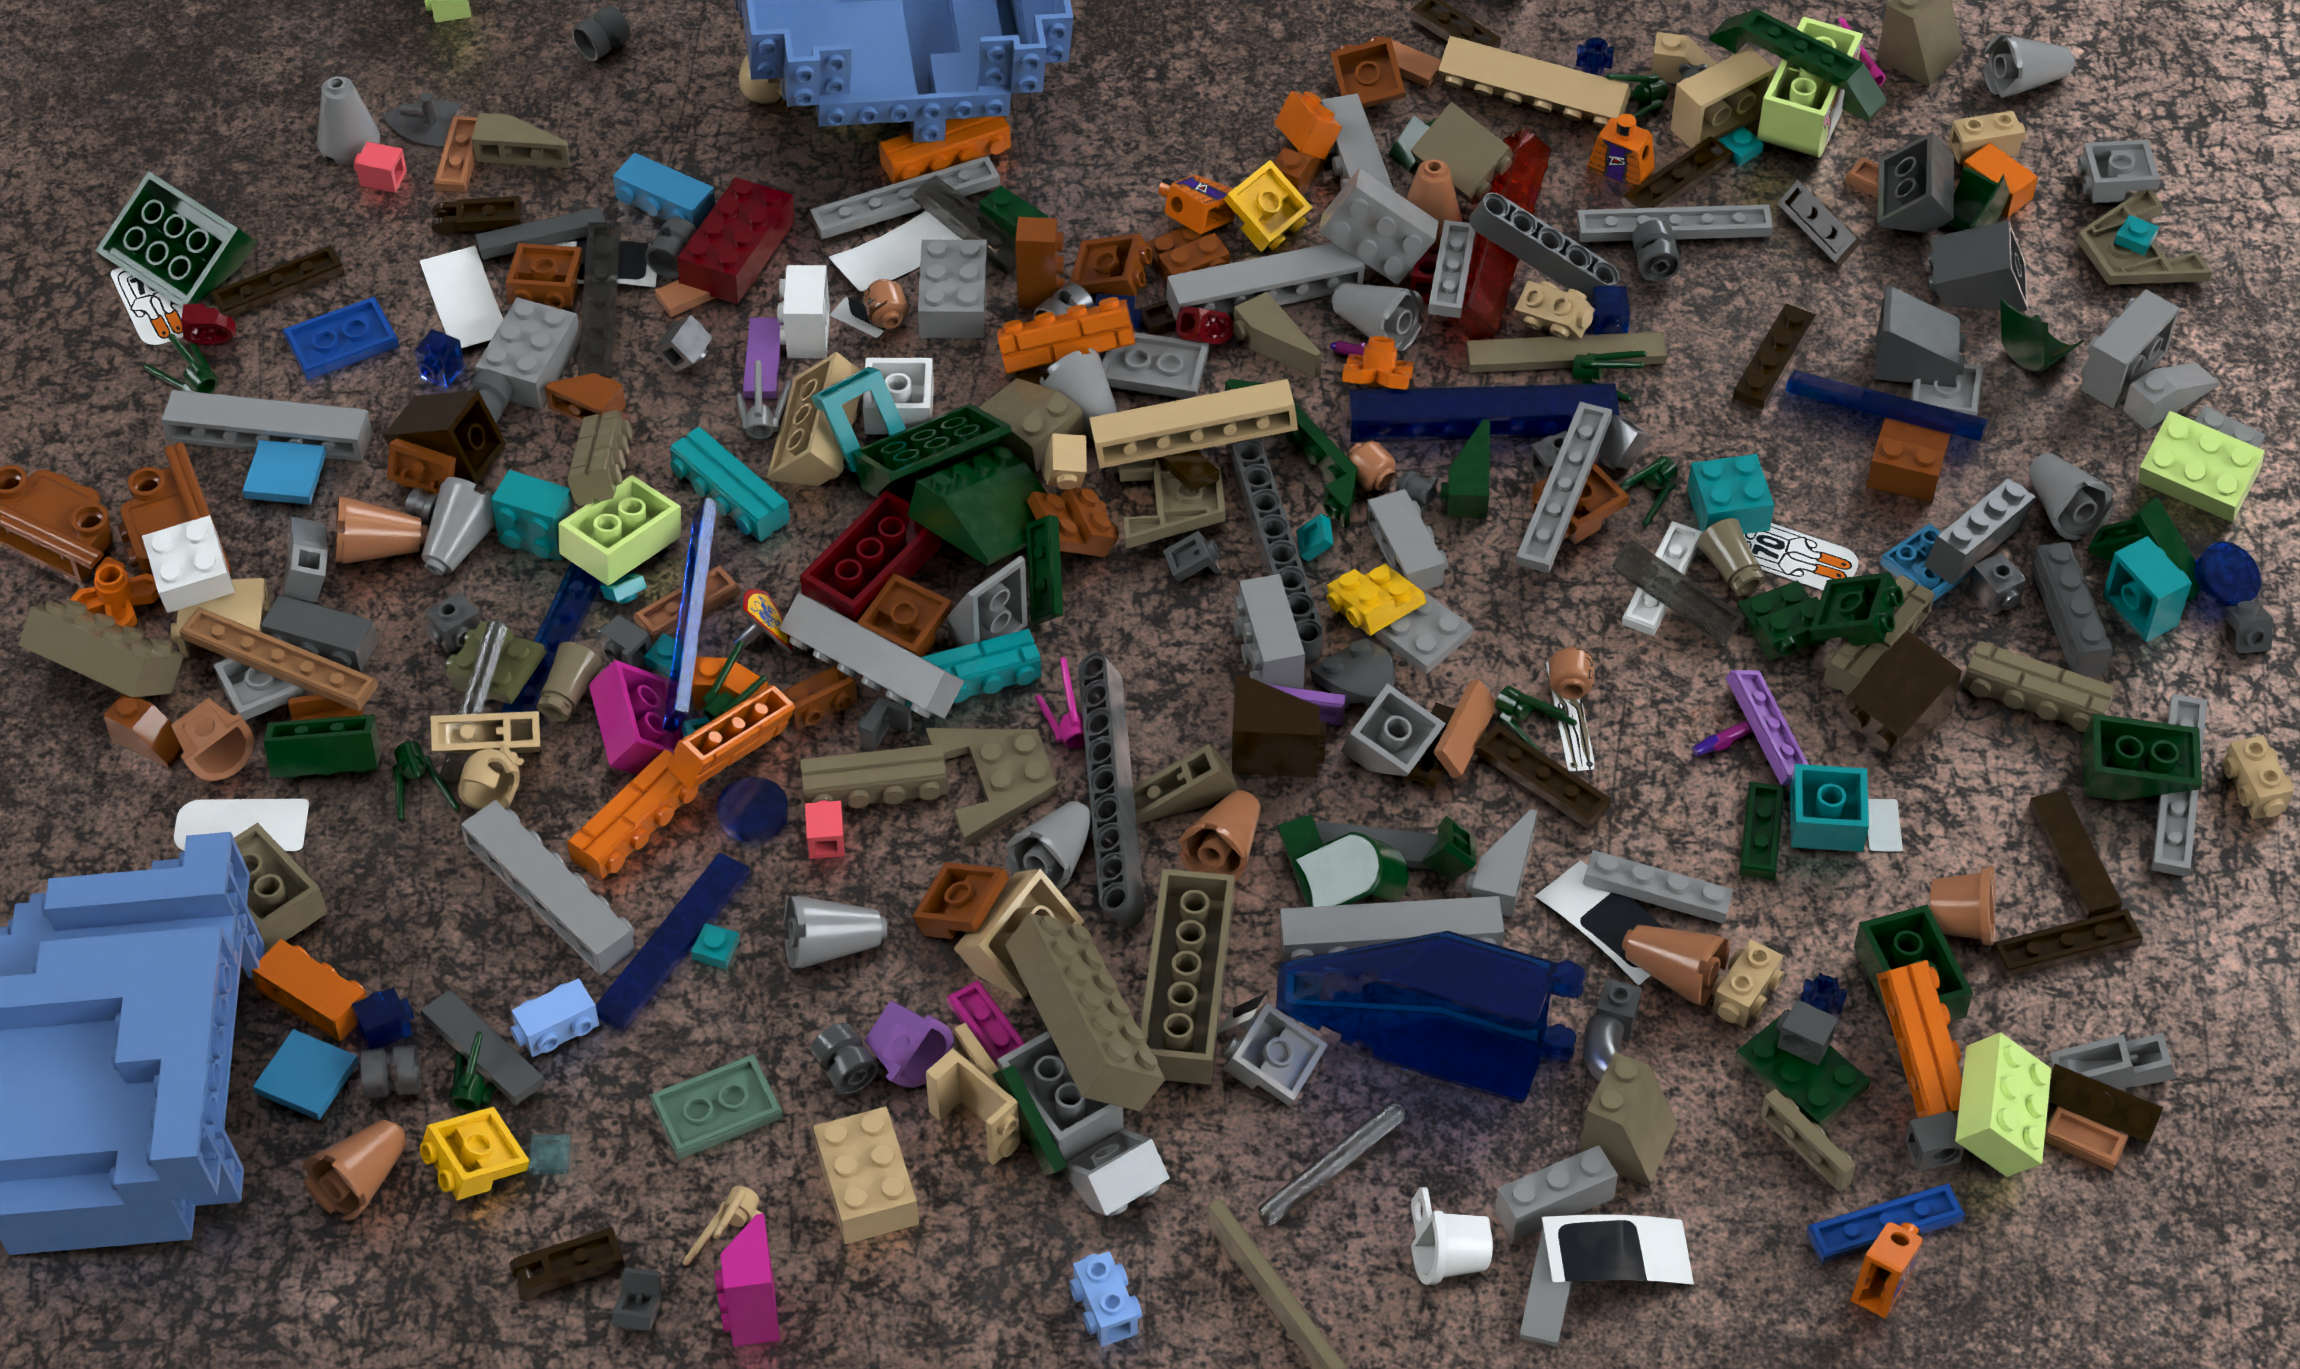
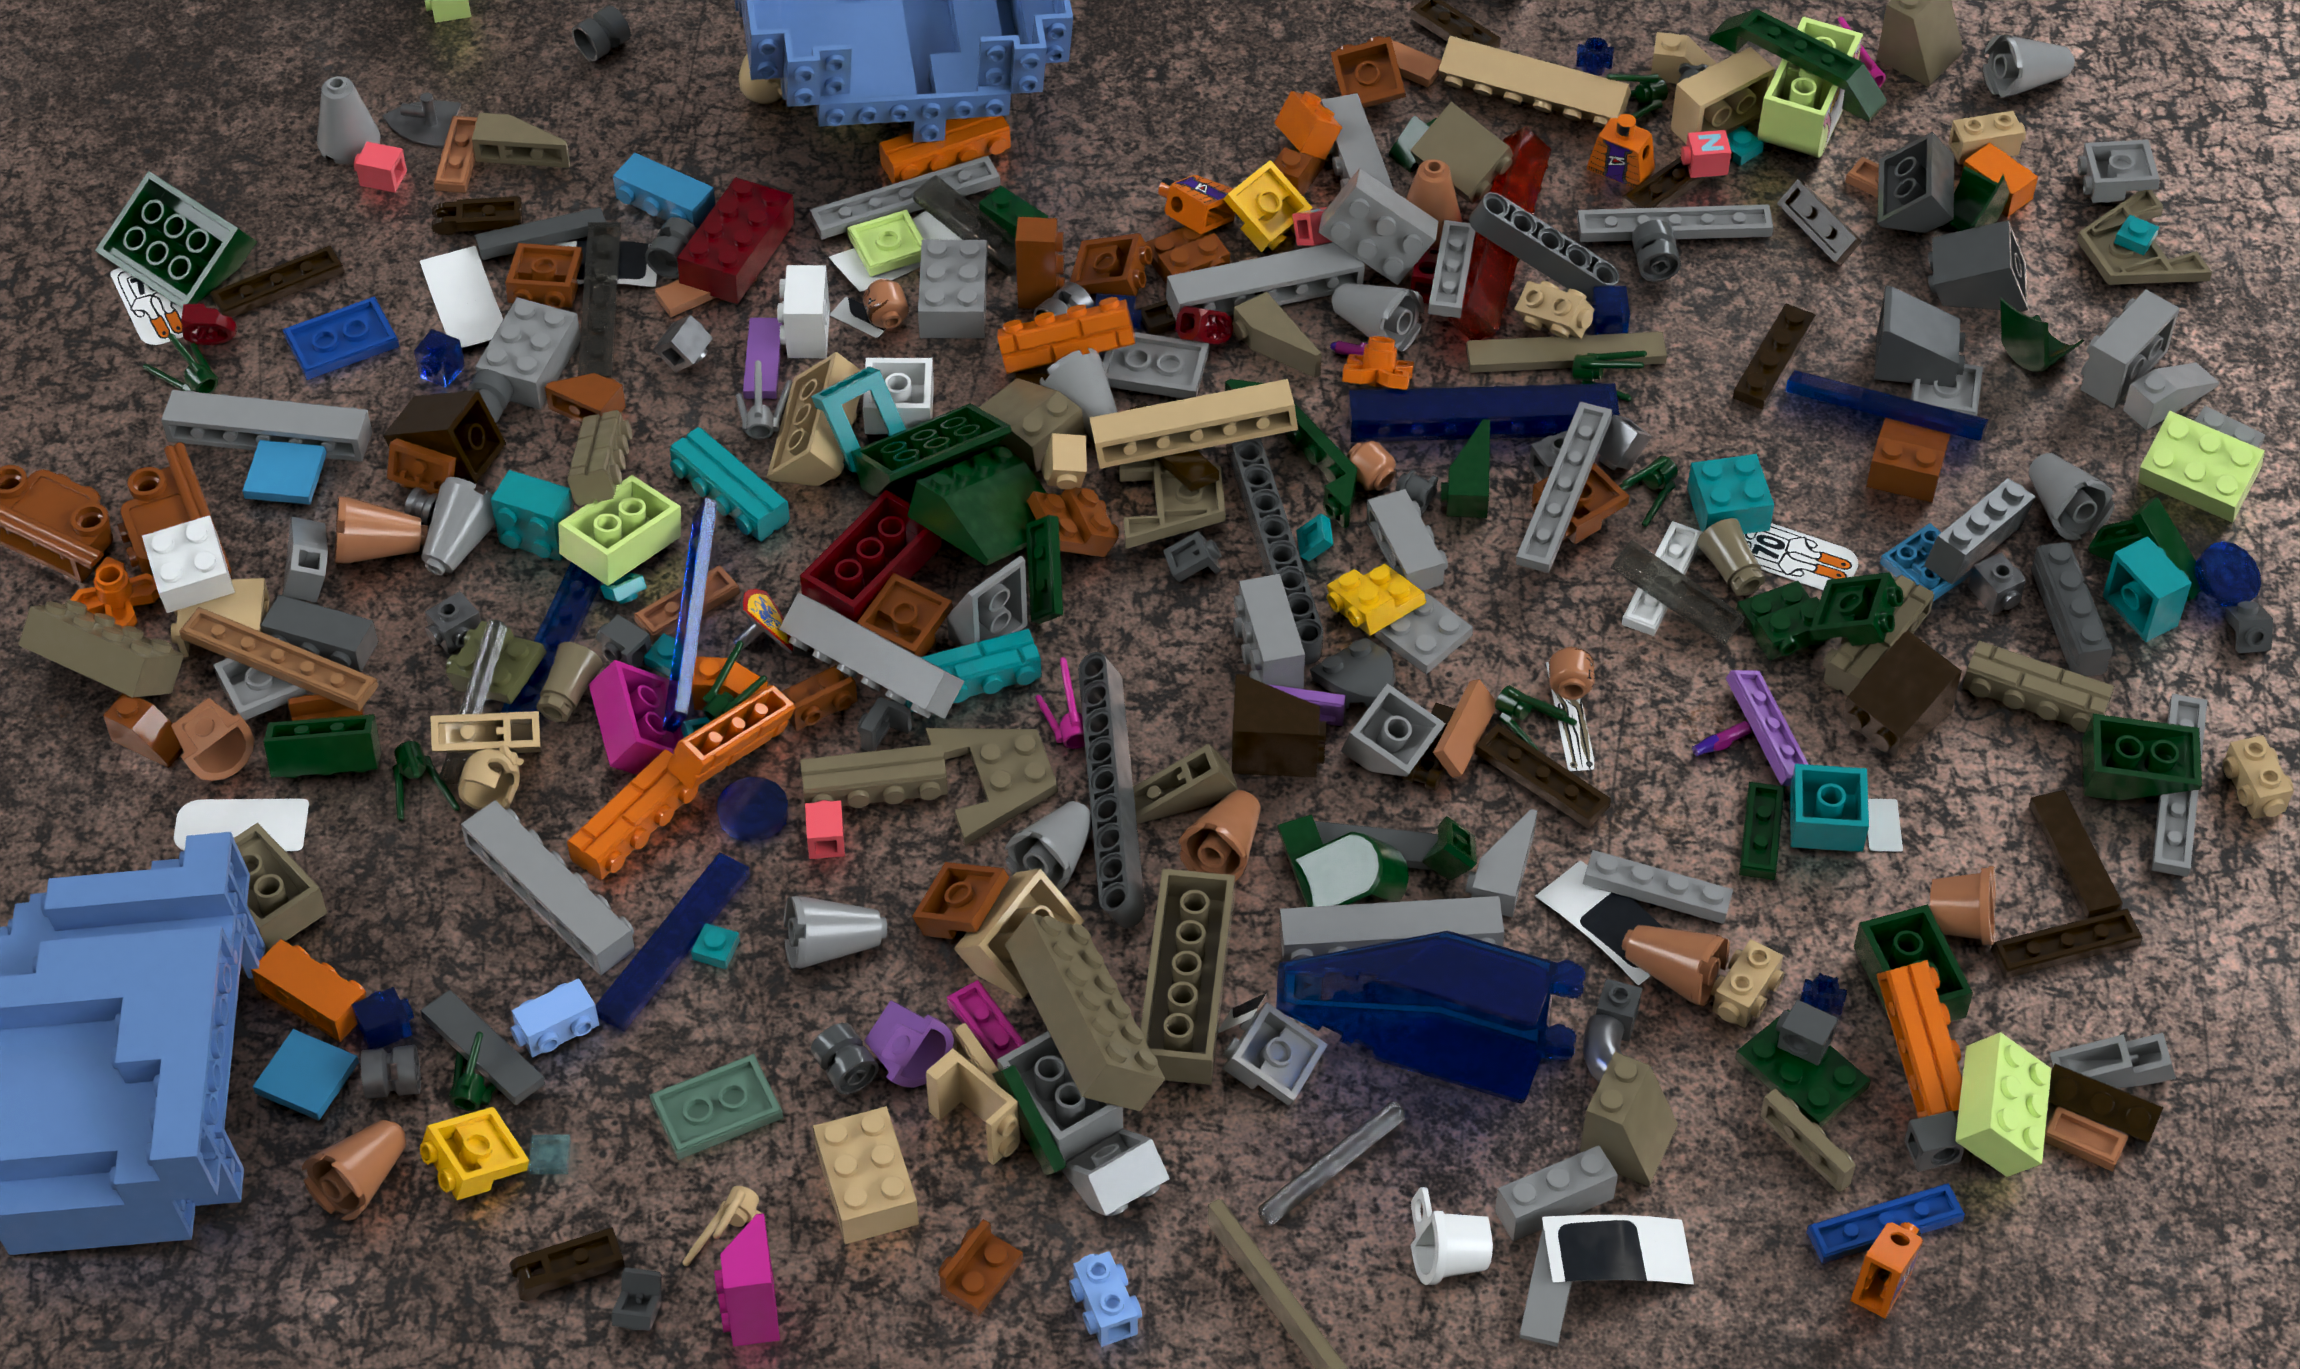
(887, 242): none -> yellowish green tile
(978, 1269): none -> dark orange bracket
(1307, 227): none -> coral brick
(1706, 154): none -> coral brick

